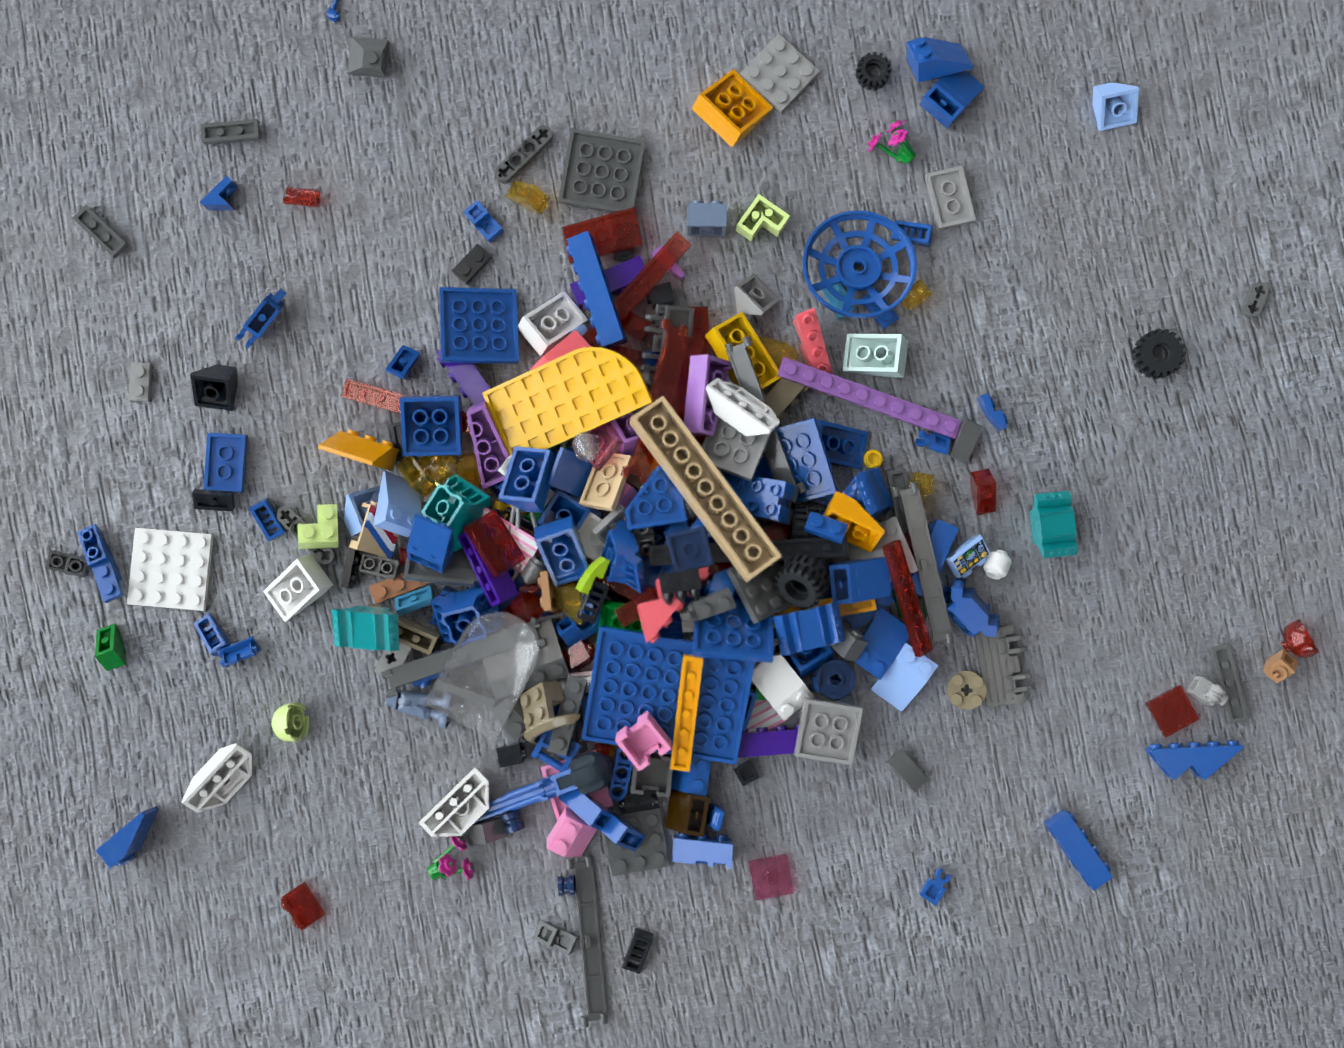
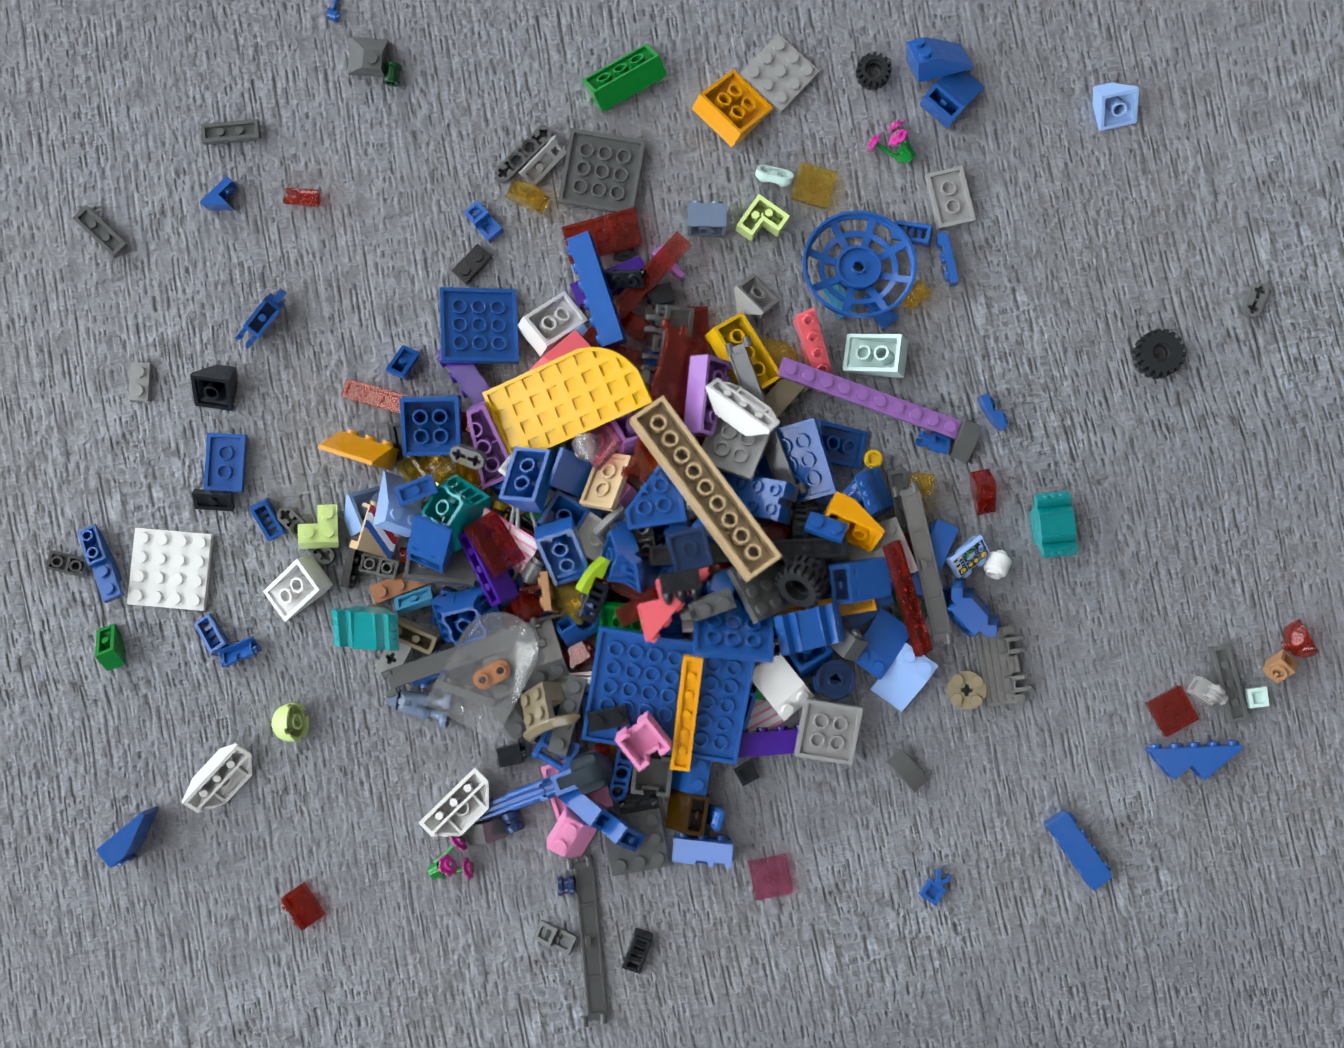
(392, 74): none -> dark green bush
(416, 489): none -> blue plate
(468, 456): none -> dark grey beam
(491, 674): none -> nougat plate
(543, 161): none -> light grey plate
(608, 717): none -> black plate
(625, 77): none -> green slope
(626, 278): none -> black hinge
(775, 175): none -> light aqua plate
(813, 185): none -> clear yellow plate
(947, 258): none -> blue hinge
(1257, 697): none -> light aqua plate

